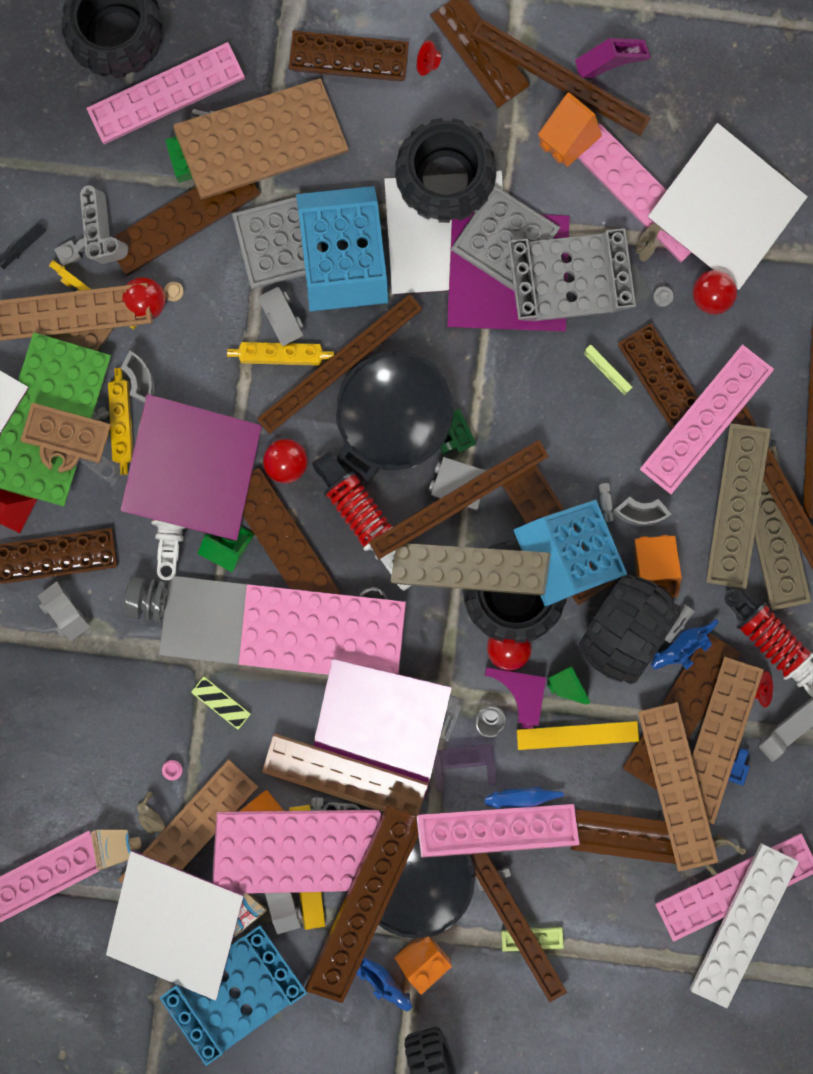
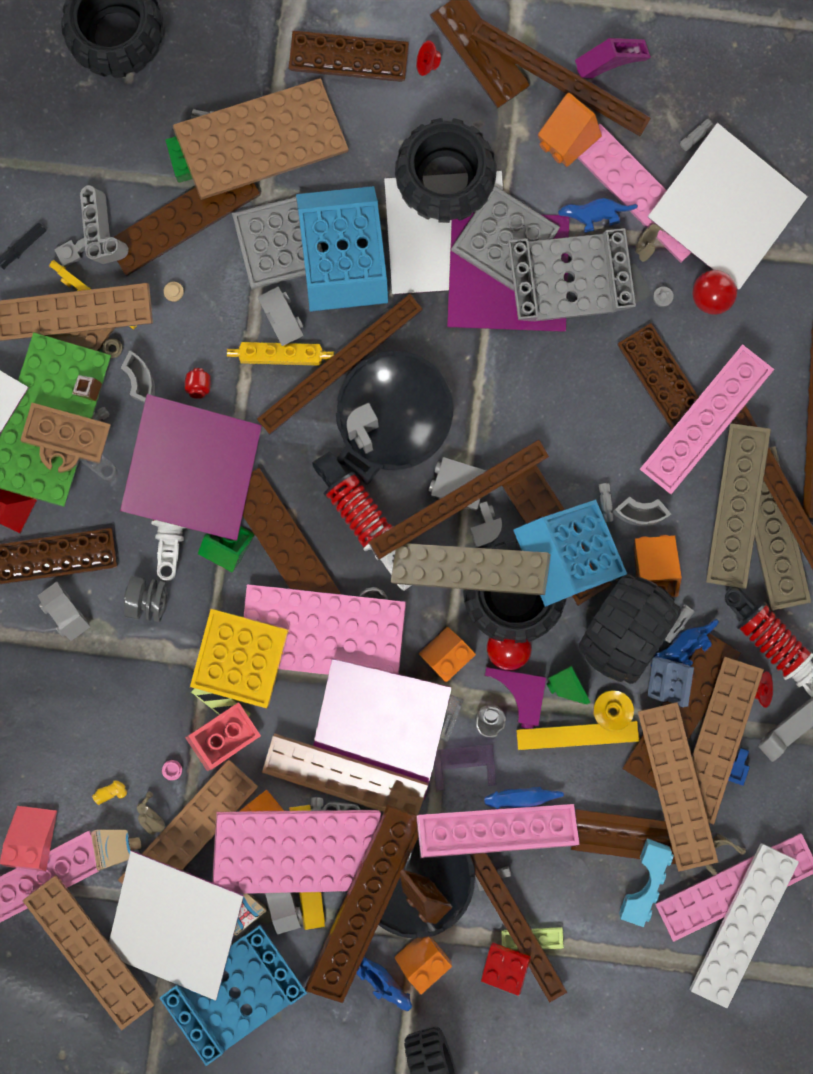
(29, 839): none -> coral slope
(87, 387): none -> reddish brown slope
(88, 952): none -> medium nougat plate
(108, 792): none -> yellow arm
(110, 342): none -> dark tan plate
(120, 421): yellow plate -> none
(139, 297): red piece -> none
(165, 93): bright pink plate -> none
(197, 383): none -> red head
(203, 620): light grey tile -> none
(223, 736): none -> coral slope
(239, 658): none -> yellow plate
(285, 461): red piece -> none
(359, 423): none -> light grey brick
(424, 896): none -> reddish brown slope
(447, 654): none -> orange slope
(460, 435): dark green plate -> none
(490, 530): none -> light grey brick
(505, 969): none -> red plate
(594, 356): yellowish green tile -> none
(595, 212): none -> blue animal
(617, 701): none -> yellow dish
(637, 906): none -> medium azure arch
(670, 681): none -> sand blue slope
(696, 135): none -> light grey axle

